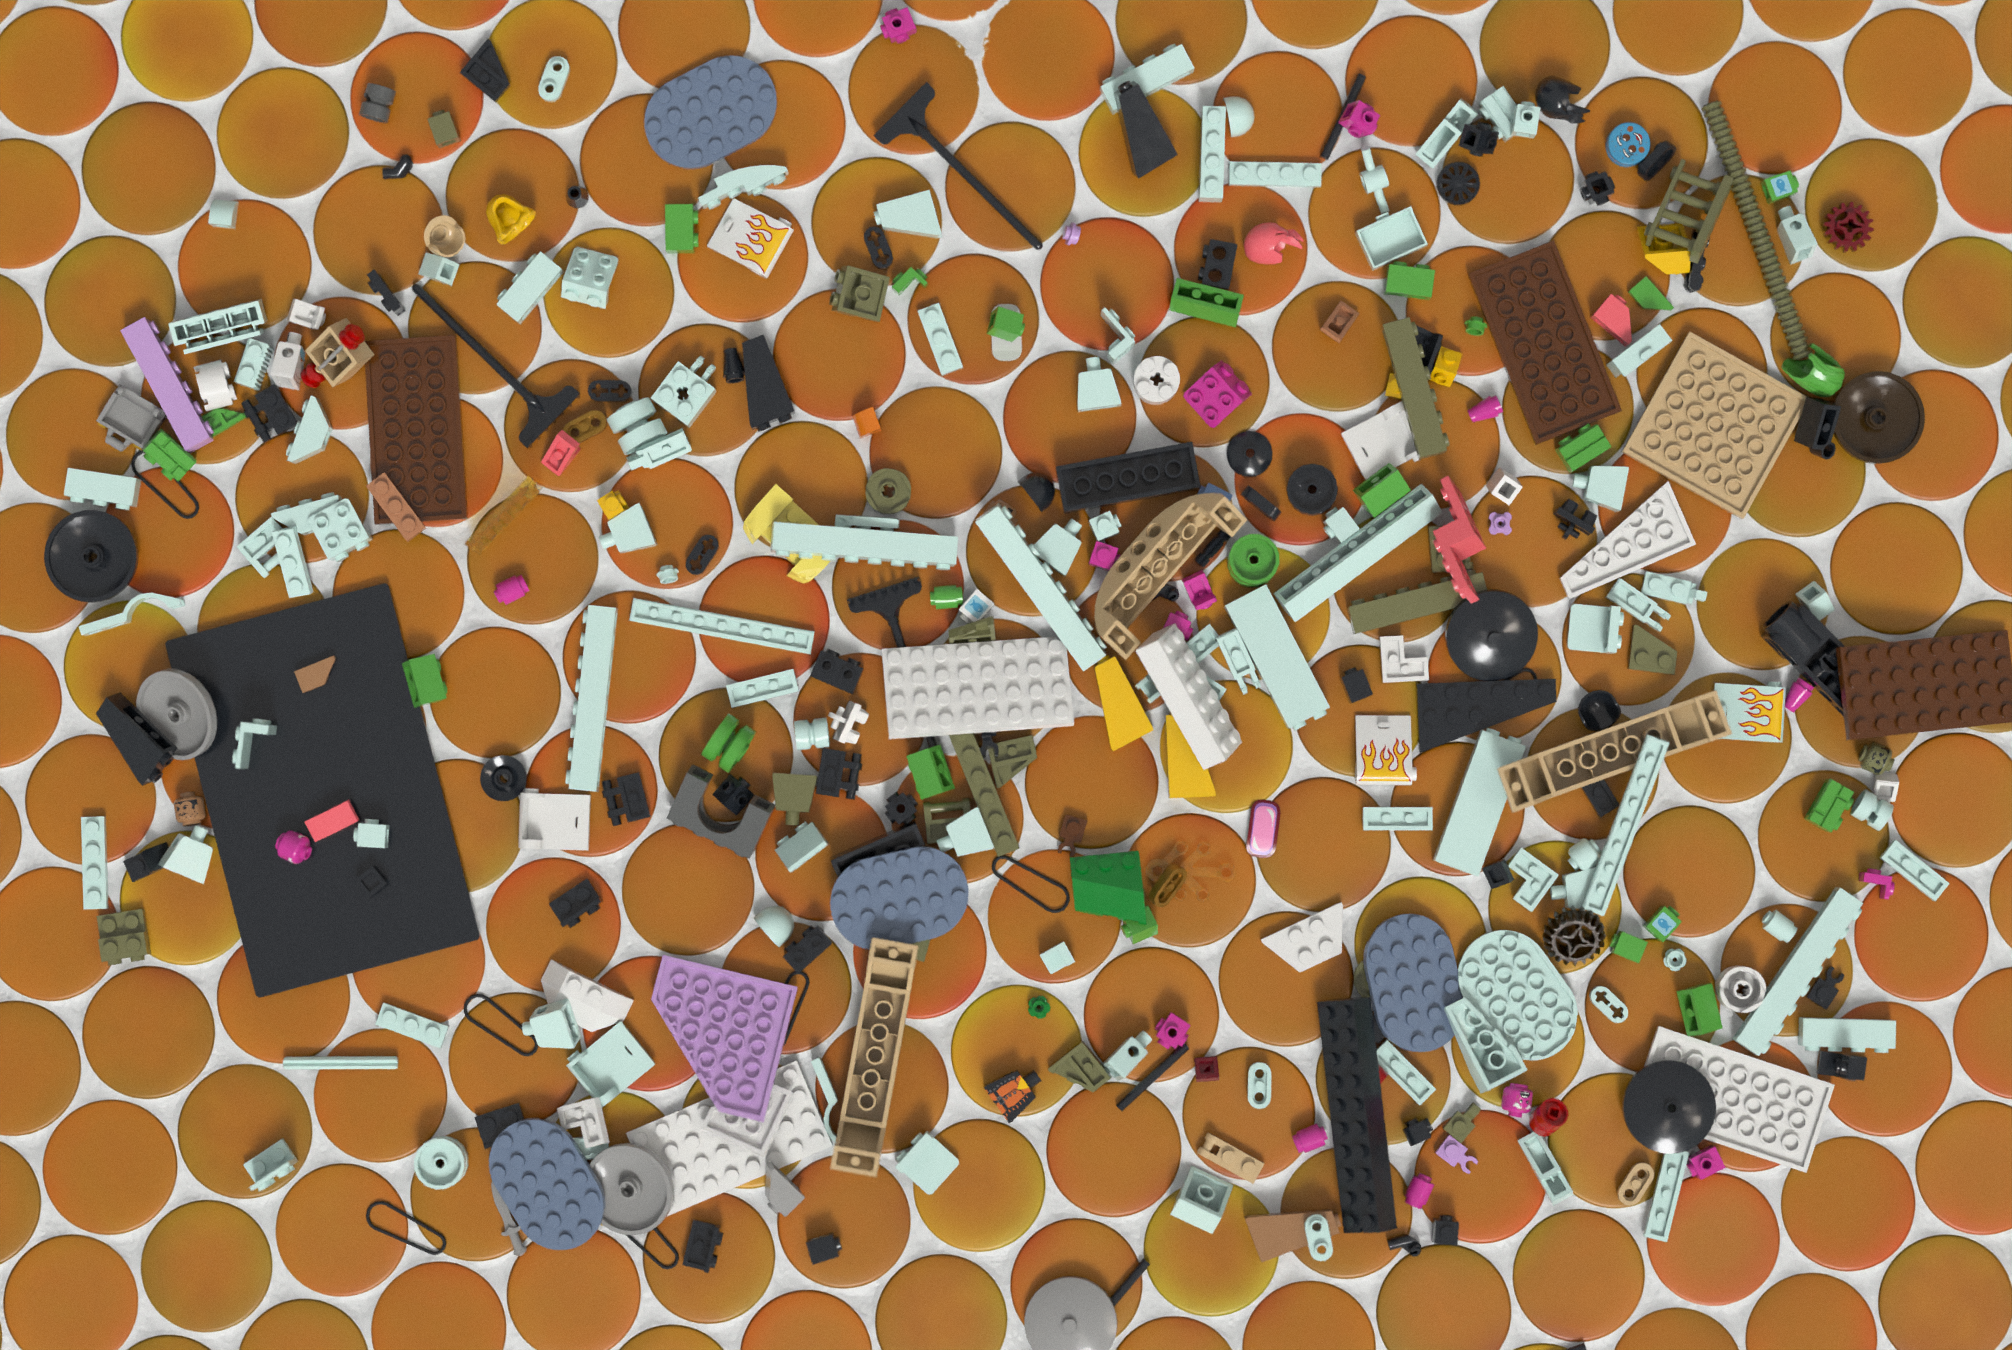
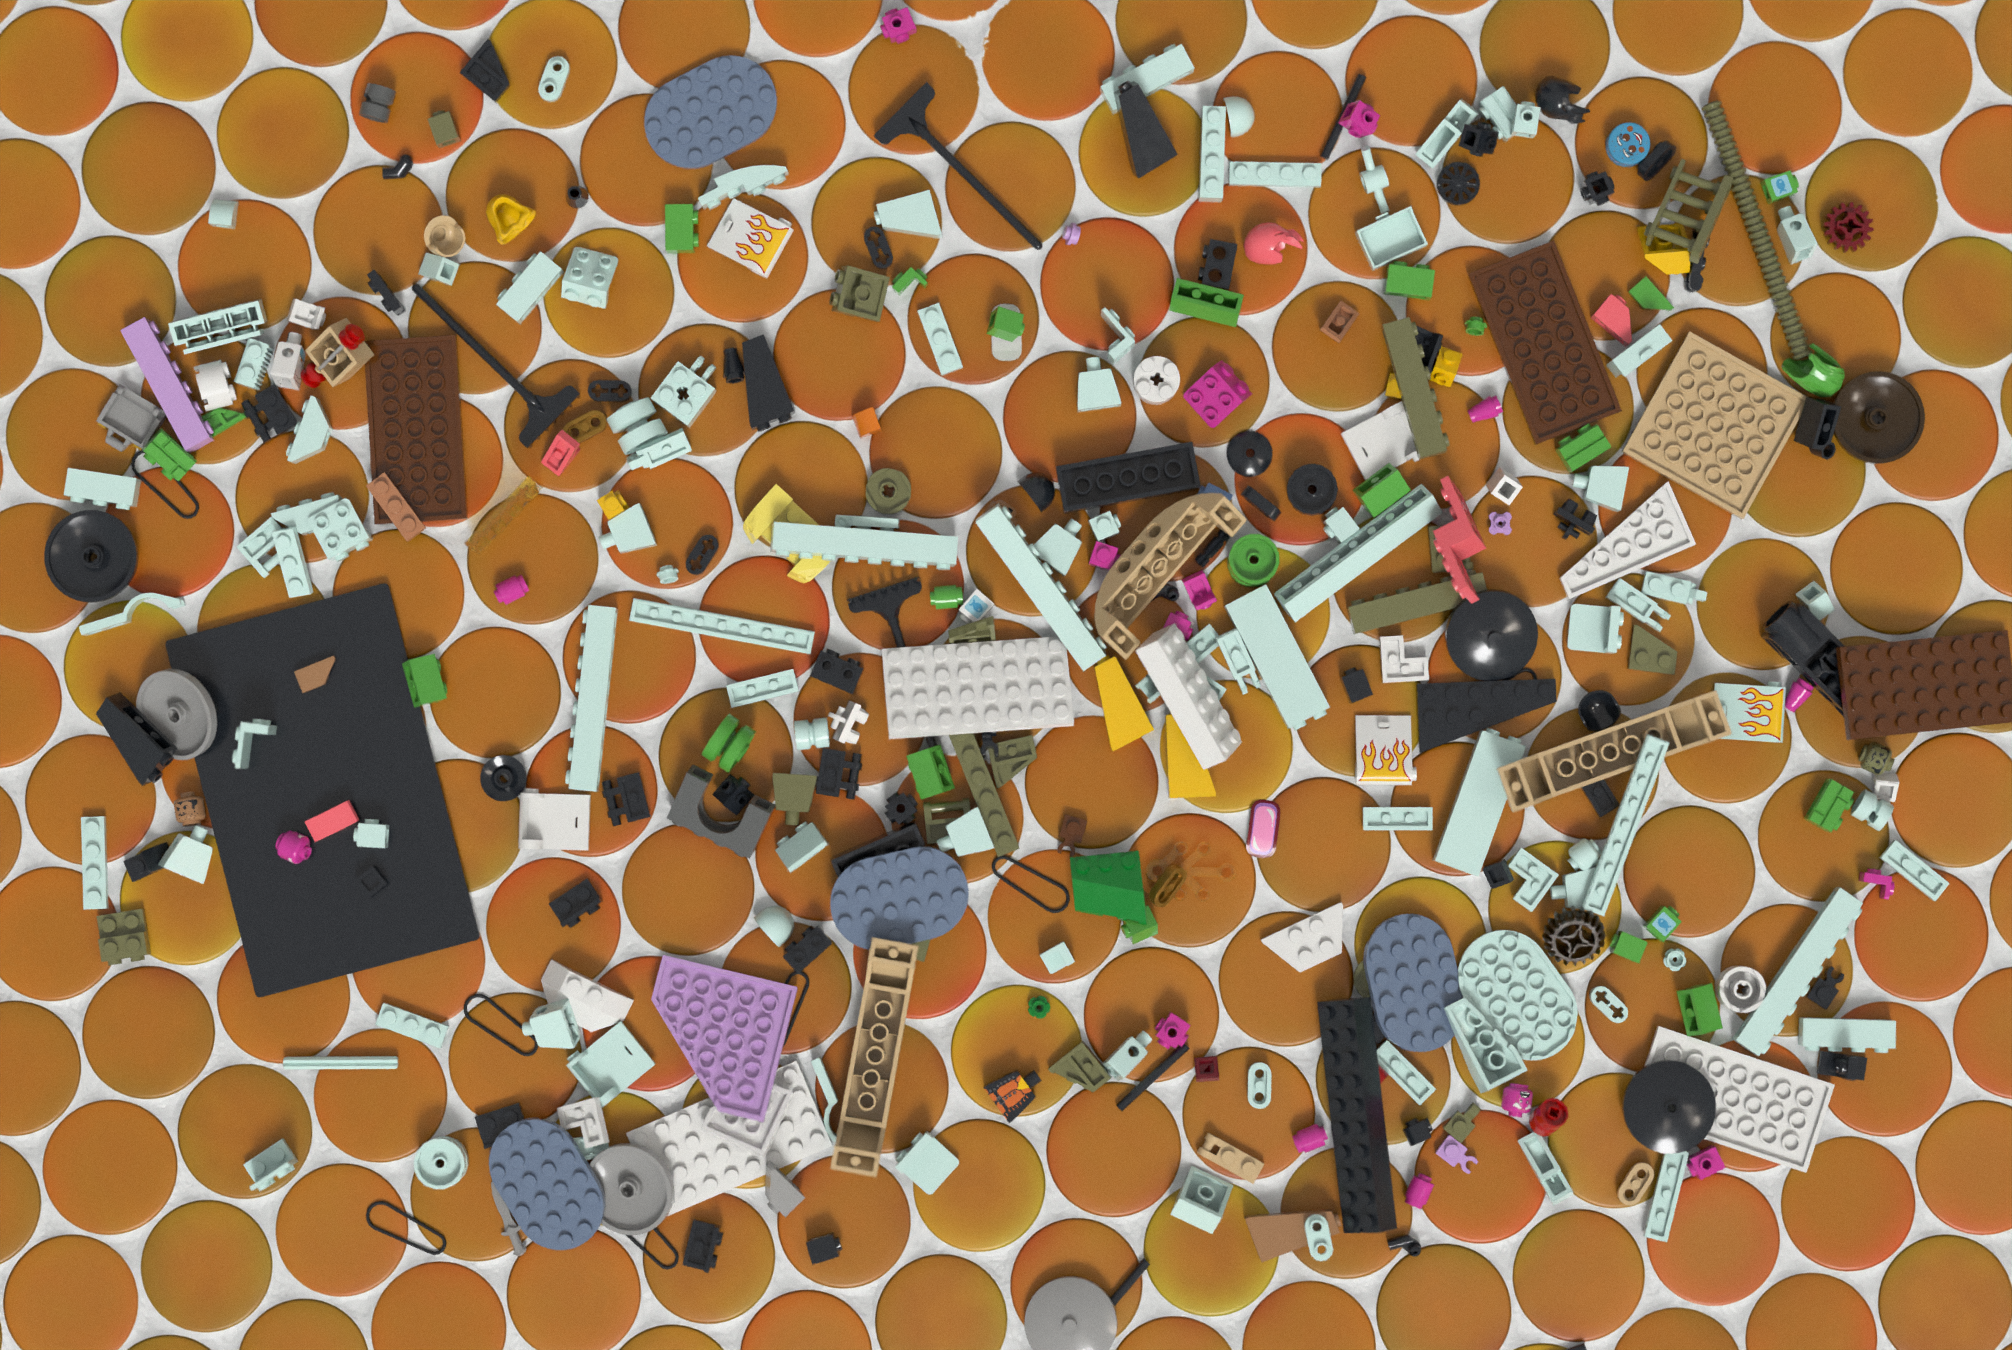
(1445, 1230): black brick -> none
(1779, 926): light aqua brick -> none

